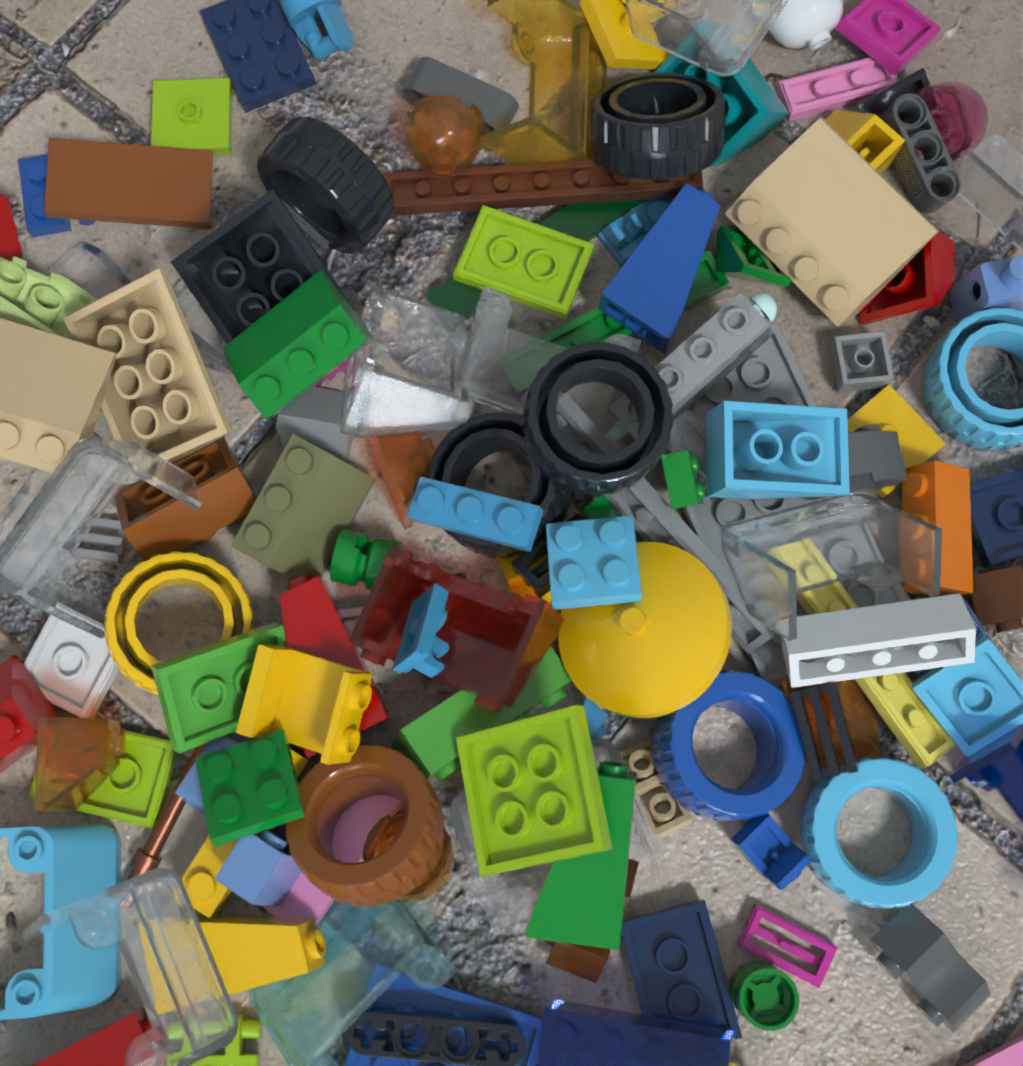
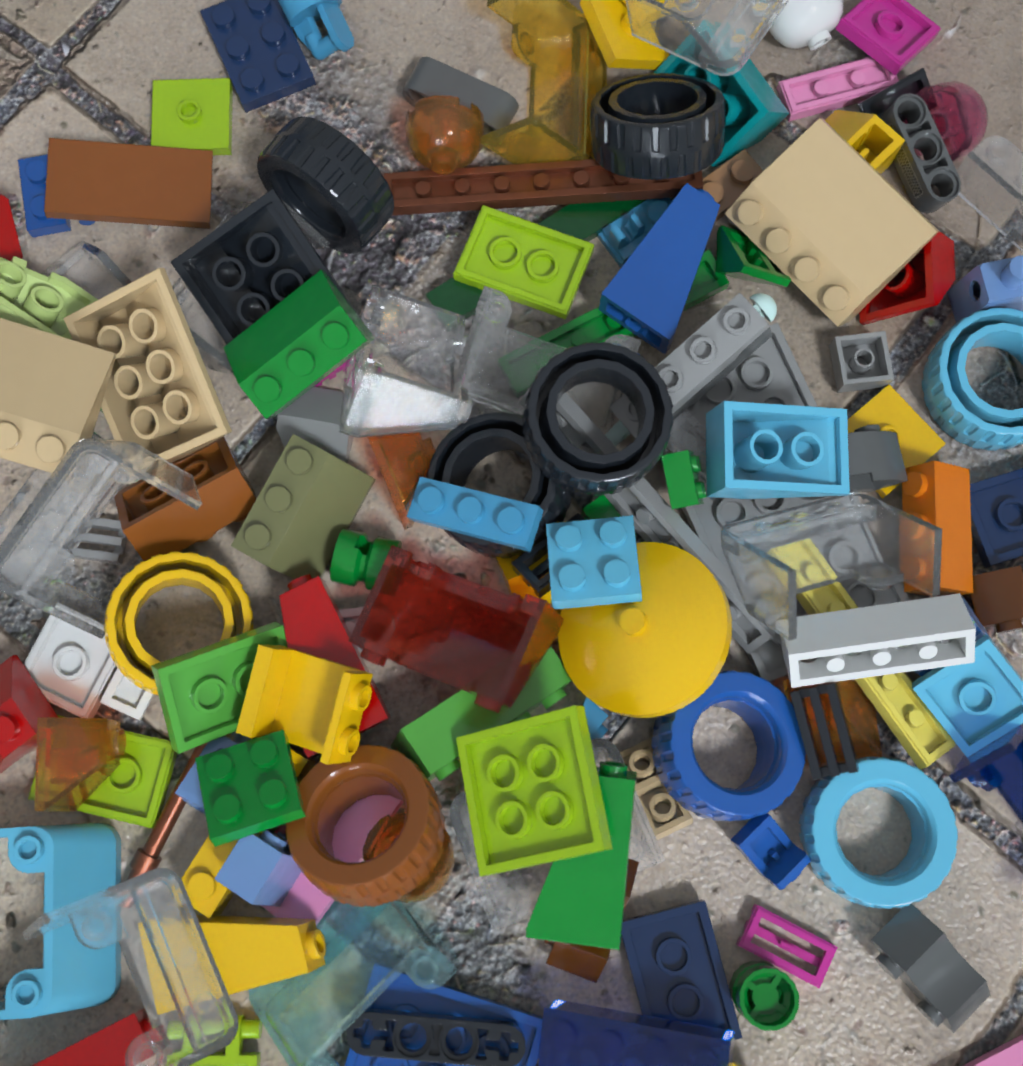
(126, 697): none -> white plate
(419, 639): dark azure plate -> none
(731, 180): none -> medium nougat plate

